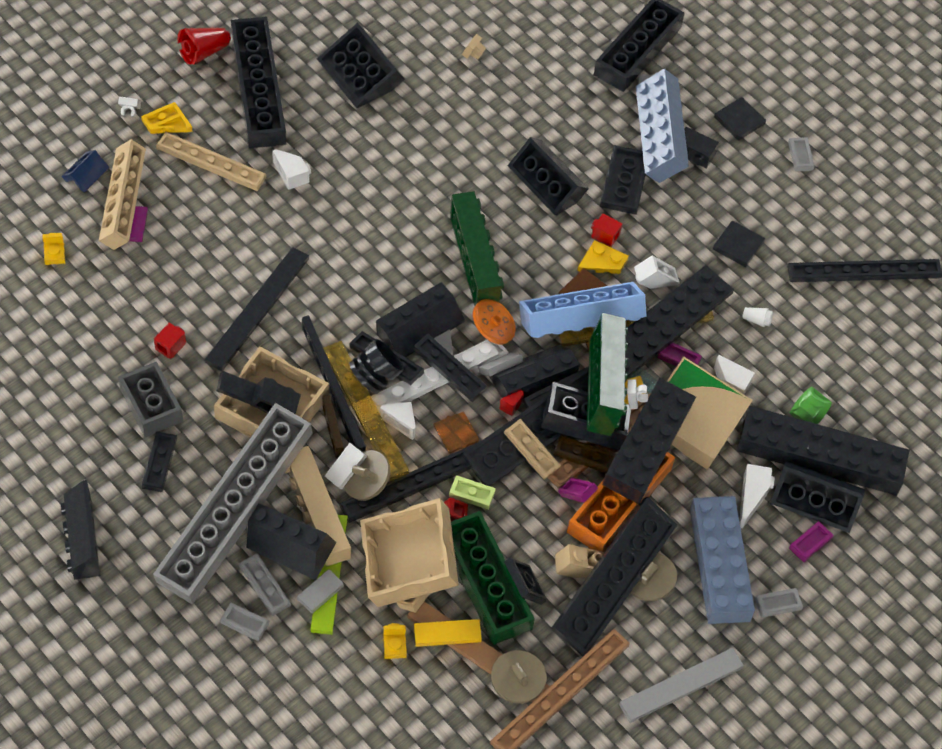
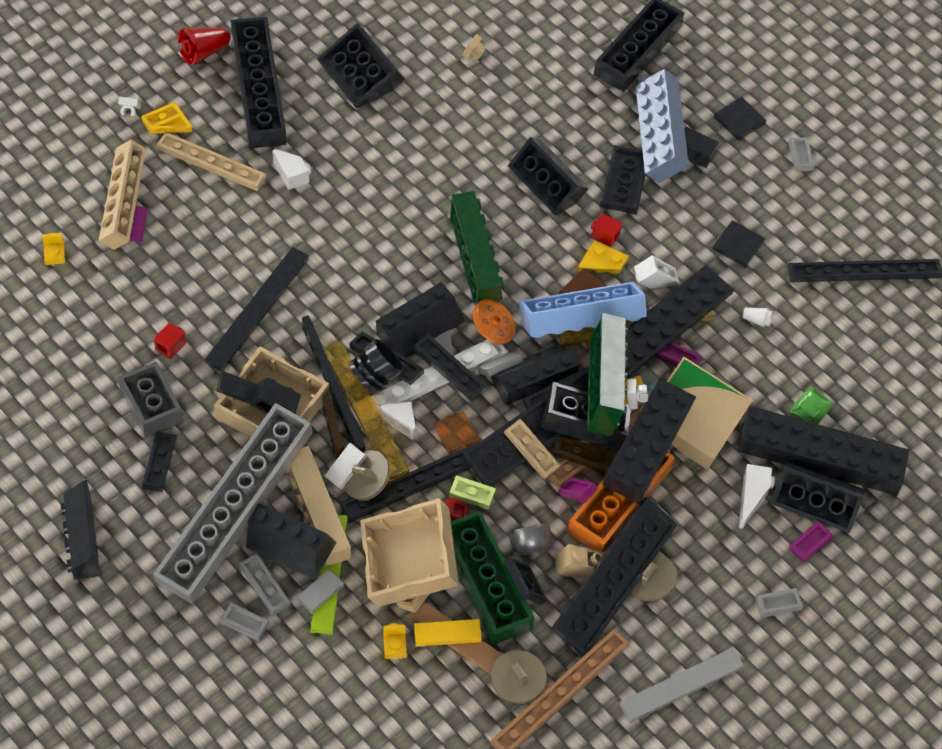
(86, 170): dark blue panel -> none
(511, 403): red slope -> none
(531, 540): none -> flat silver cylinder
(721, 560): sand blue brick -> none
(733, 374): white slope -> none

